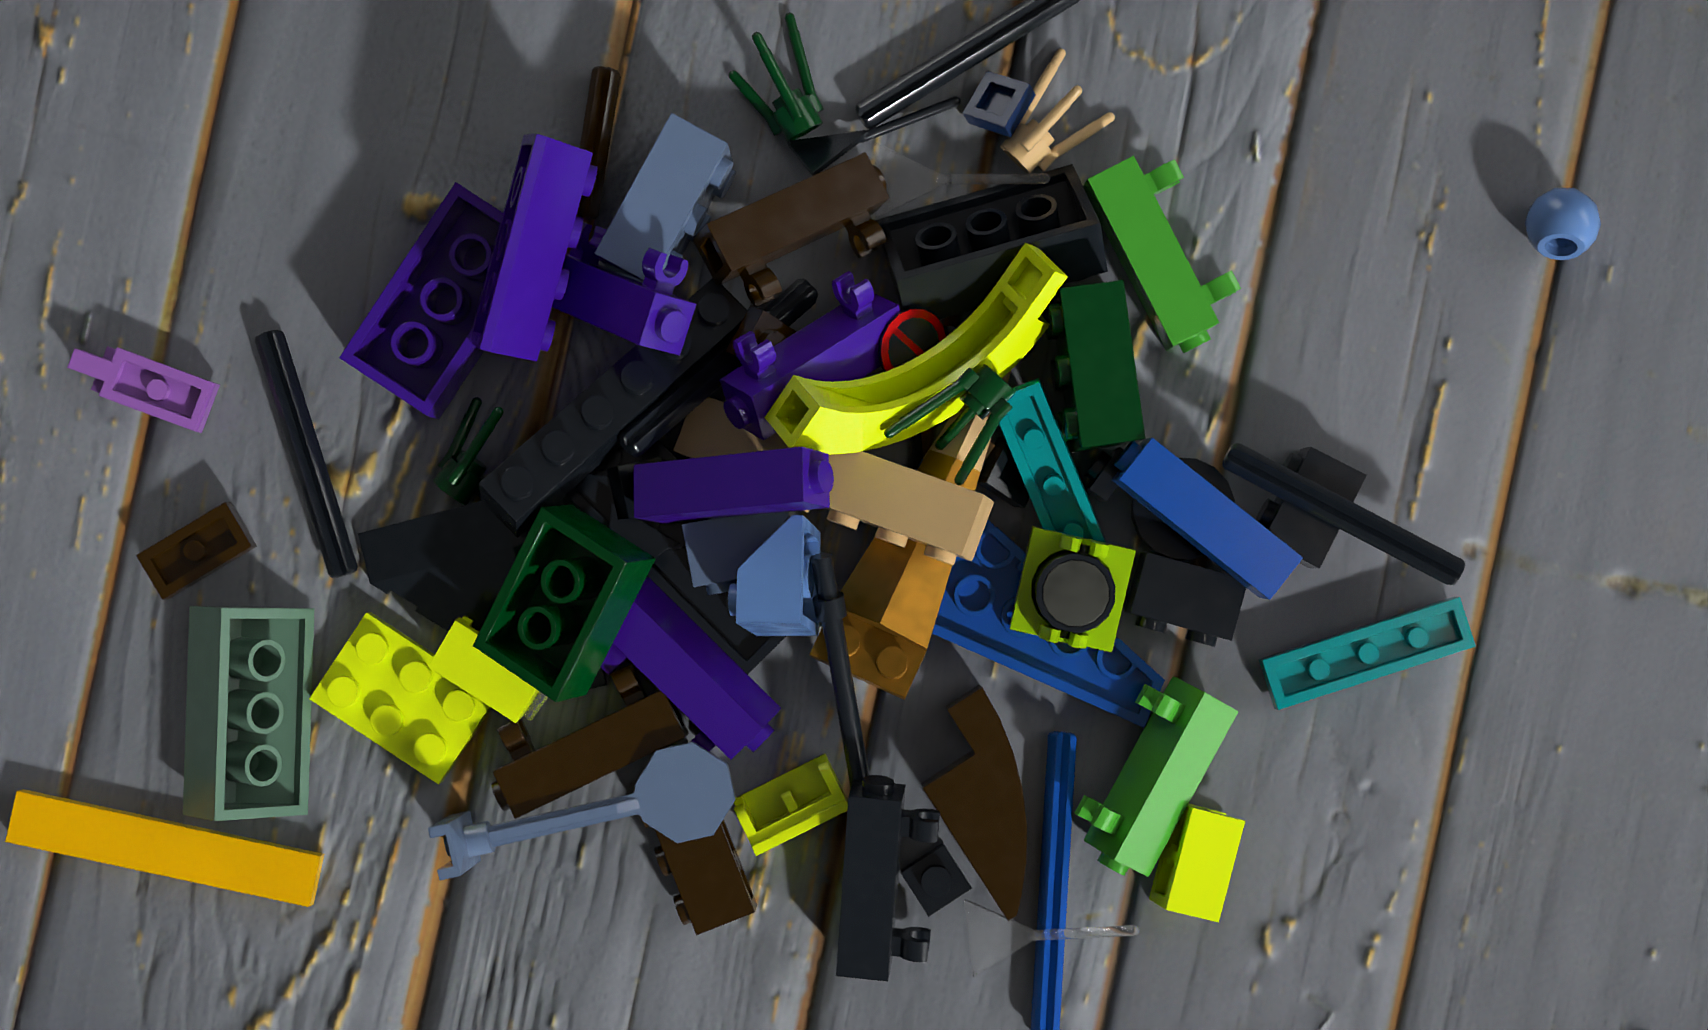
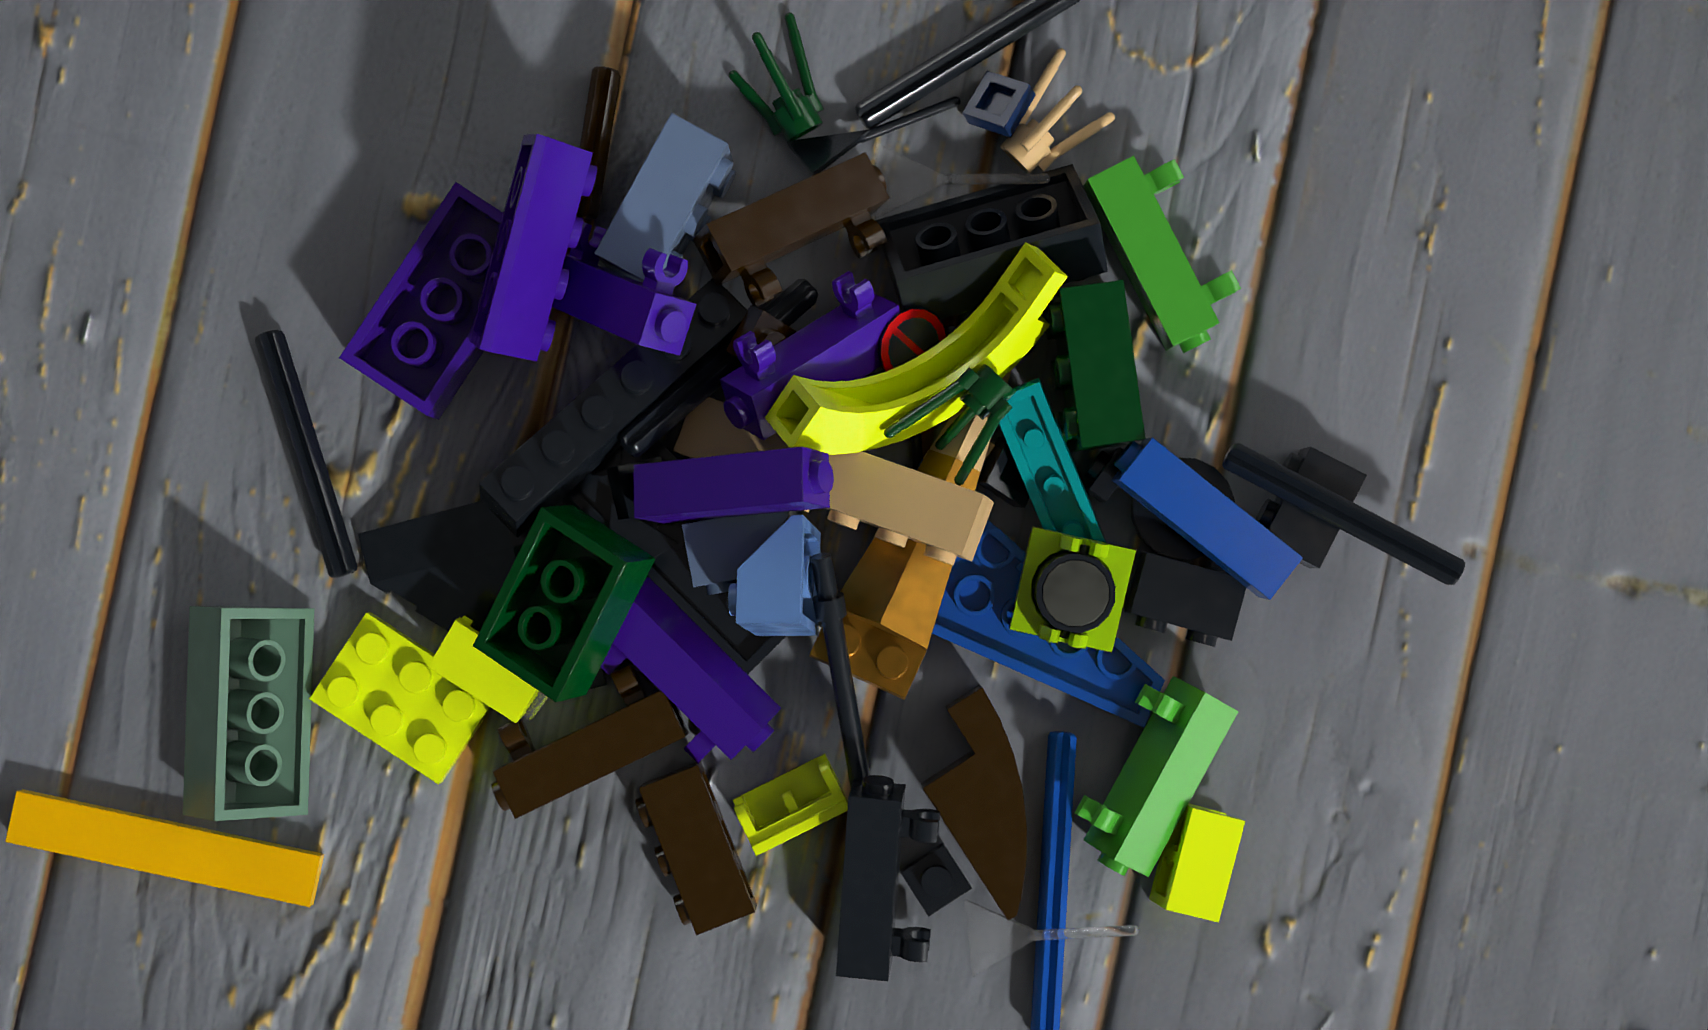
(148, 386): medium lavender hinge -> none
(196, 550): dark brown plate -> none
(459, 468): dark green plant -> none
(678, 794): sand blue piece -> none
(1367, 653): teal plate -> none
(1562, 223): medium blue piece -> none

